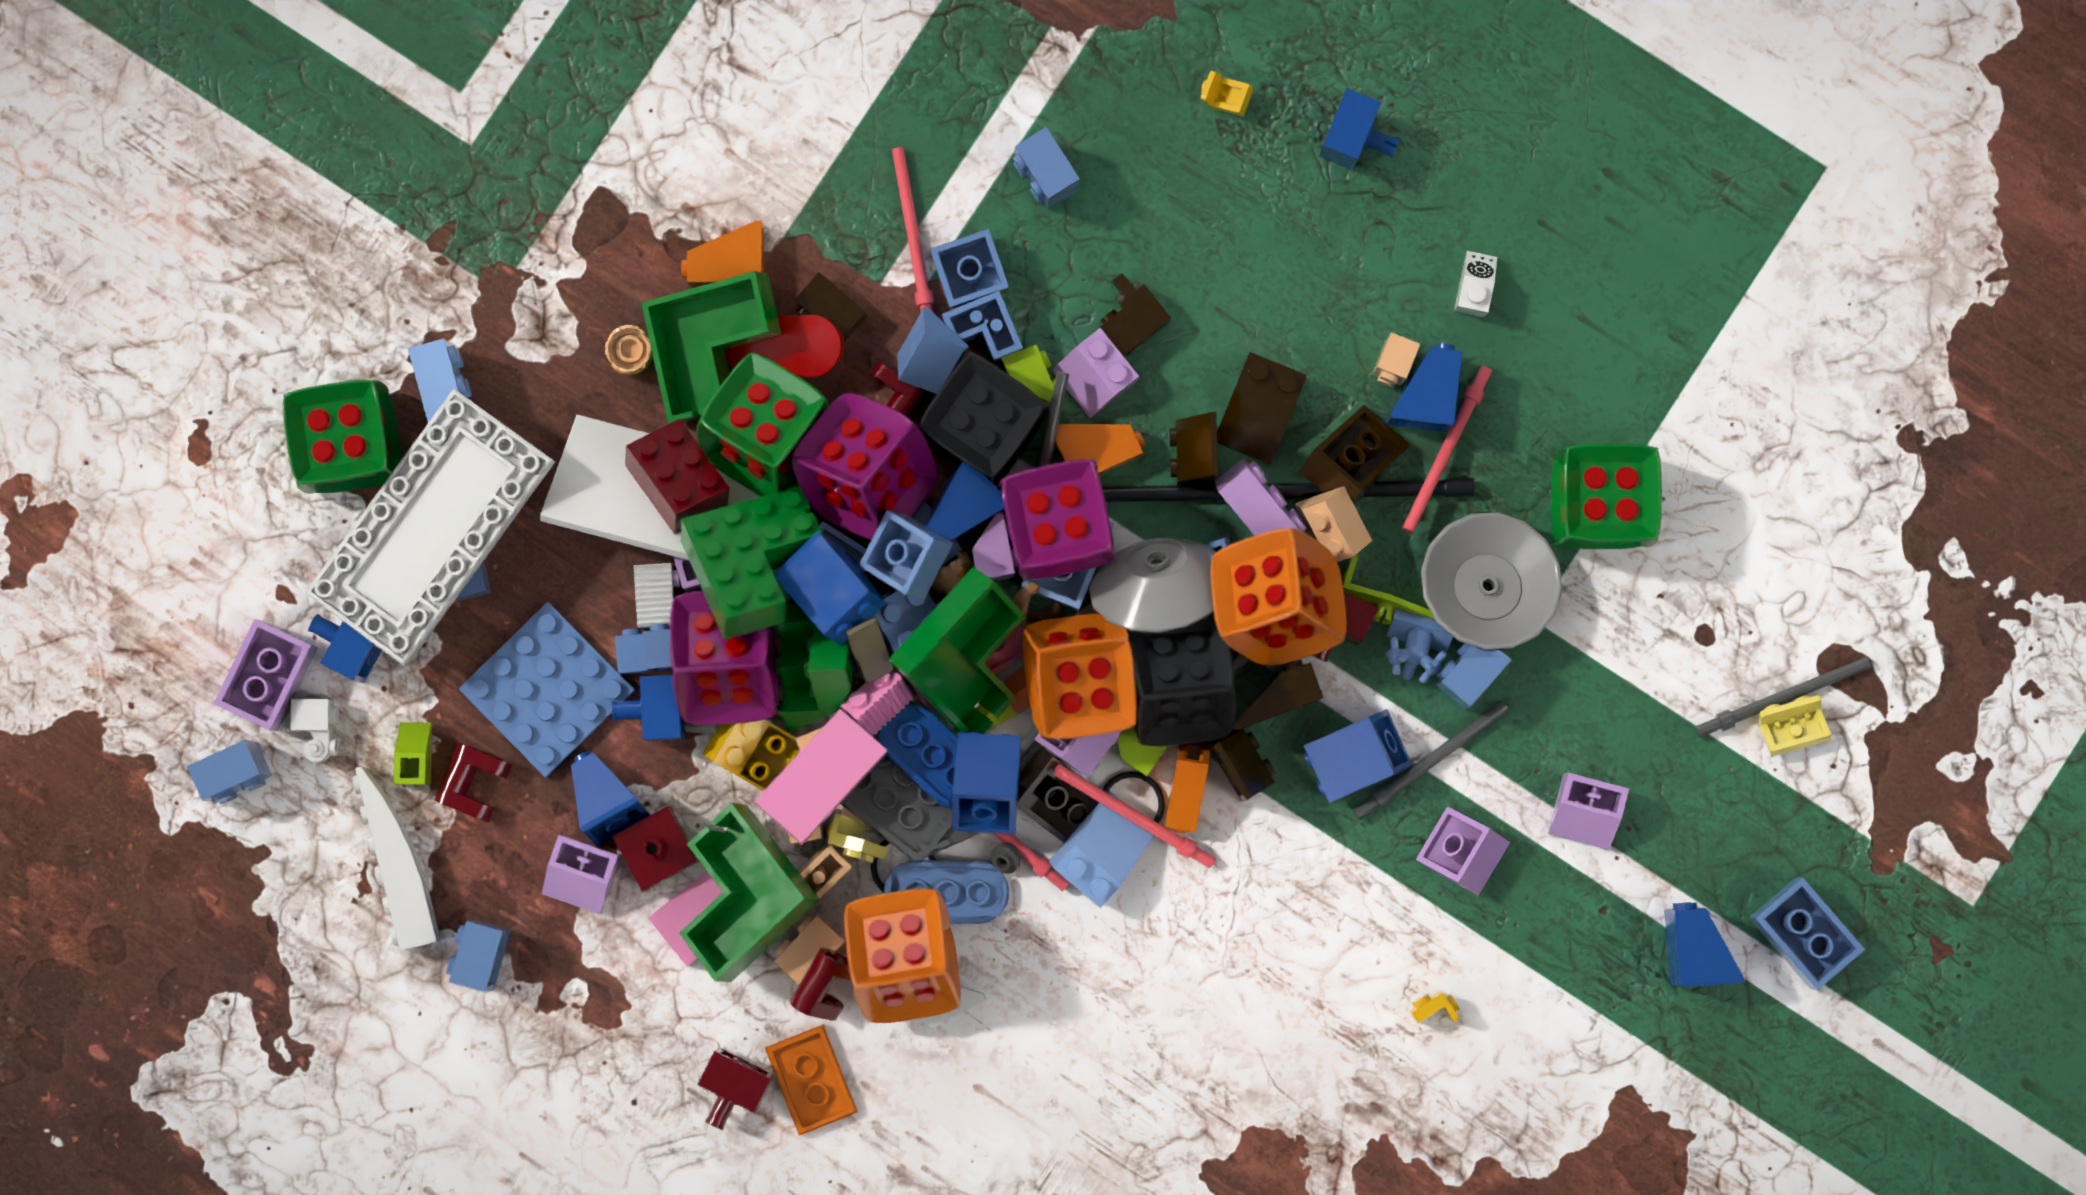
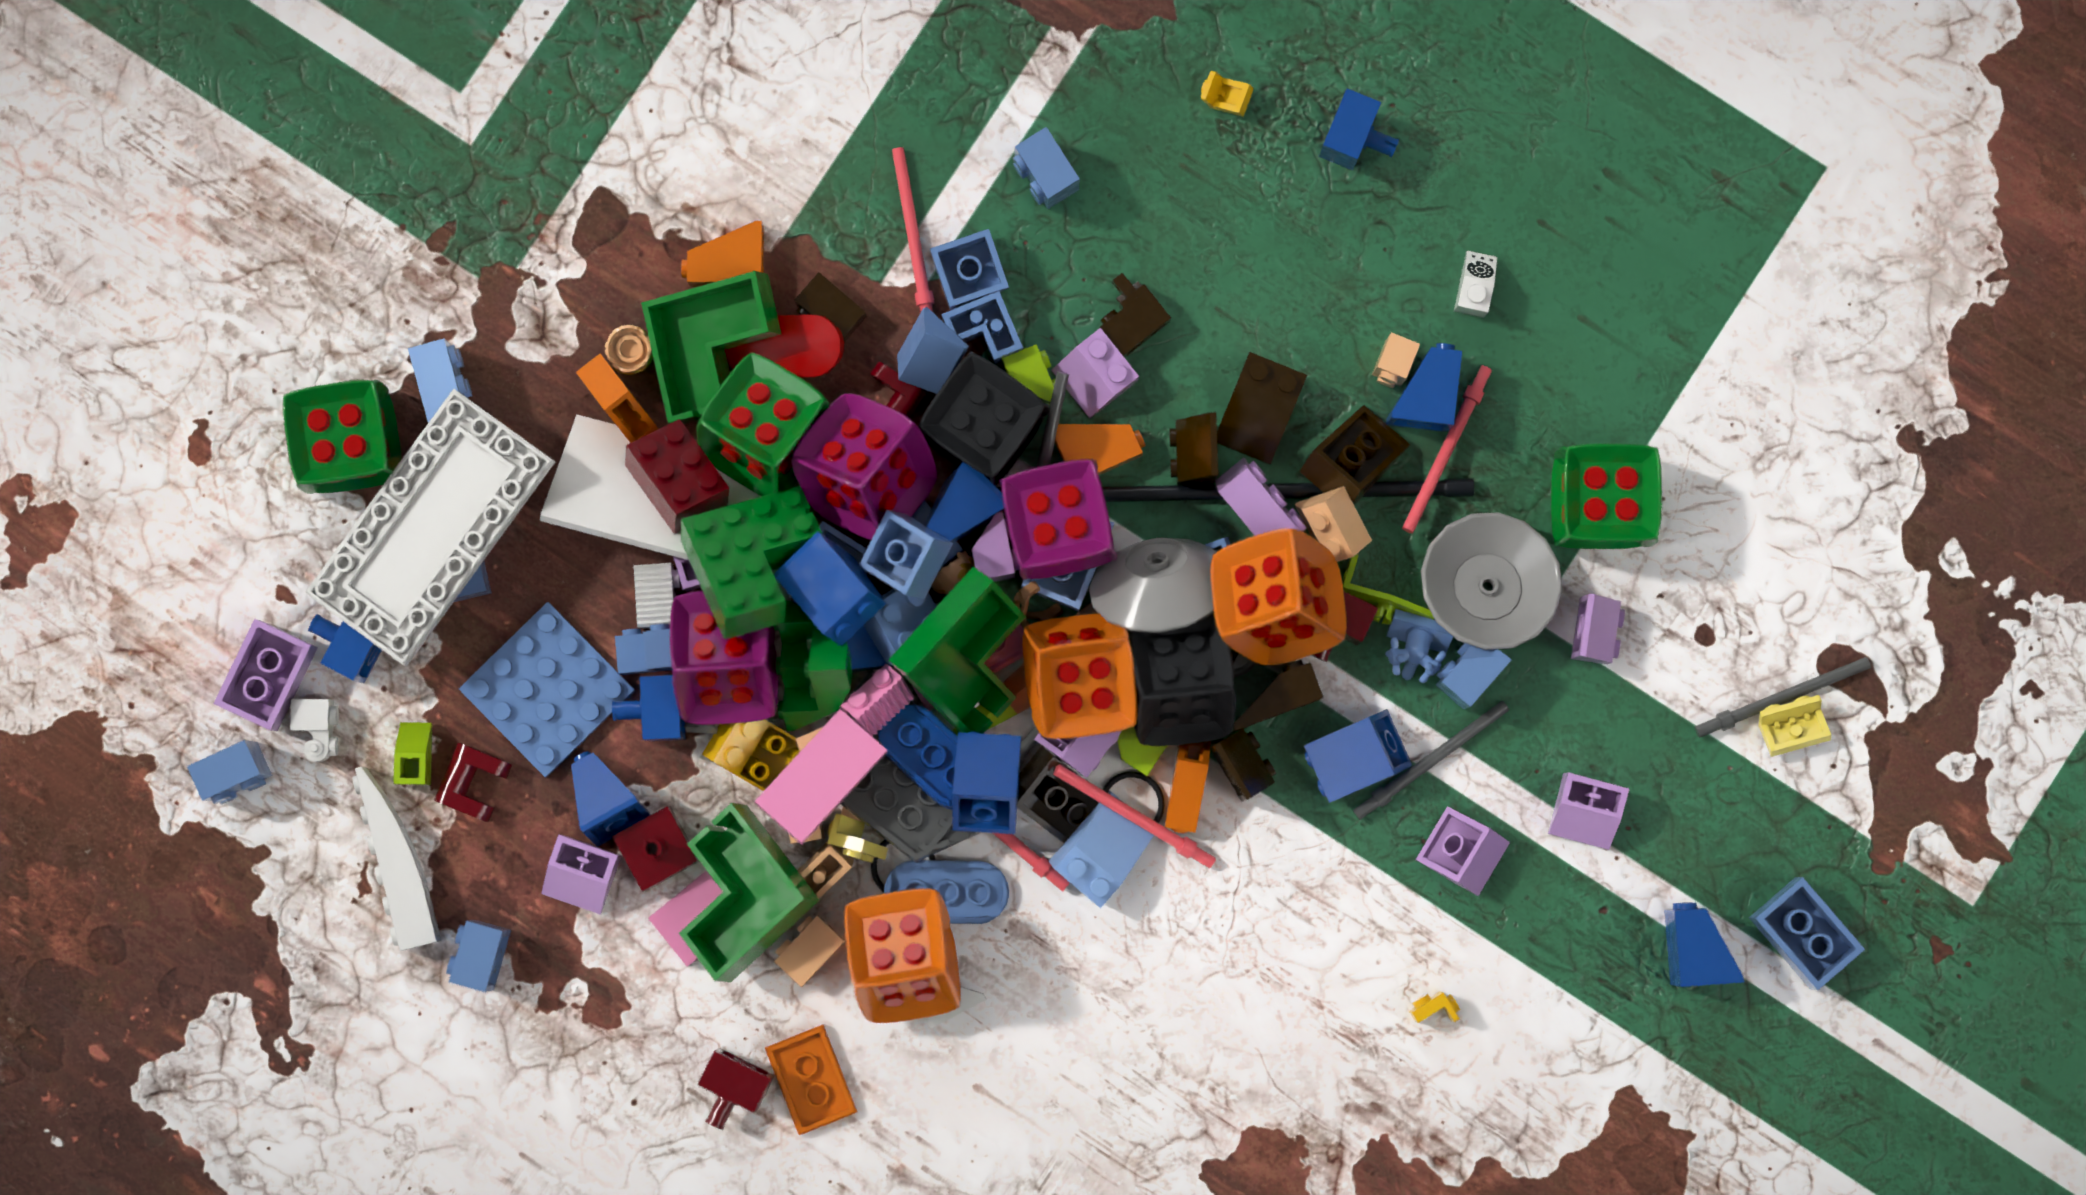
(616, 399): none -> orange slope
(812, 995): dark red connector -> none
(869, 650): dark tan slope -> none
(1006, 858): dark grey plate -> none
(1597, 629): none -> lavender slope

